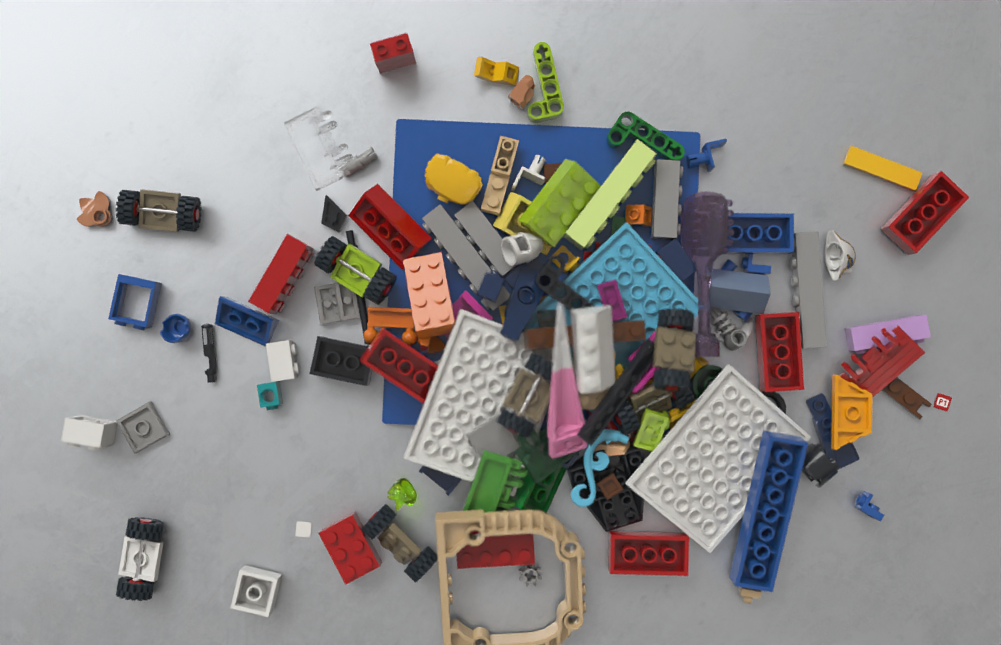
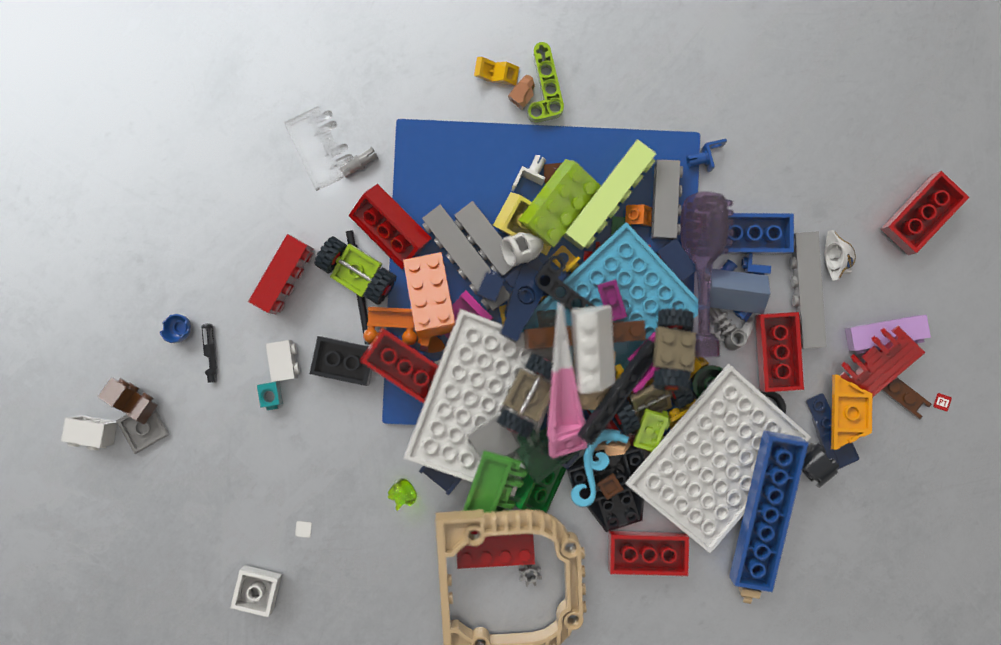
(93, 209): nougat plate -> none
(118, 300): blue window -> none
(127, 399): none -> reddish brown brick
(140, 559): plate -> none
(158, 210): plate -> none
(245, 320): blue slope -> none
(332, 215): black piece -> none
(335, 303): light grey slope -> none
(350, 548): red brick -> none
(393, 53): red panel -> none
(399, 543): plate -> none
(452, 180): yellow animal -> none
(499, 175): tan slope -> none
(652, 133): green beam -> none
(864, 505): blue bracket -> none
(882, 168): yellow tile -> none

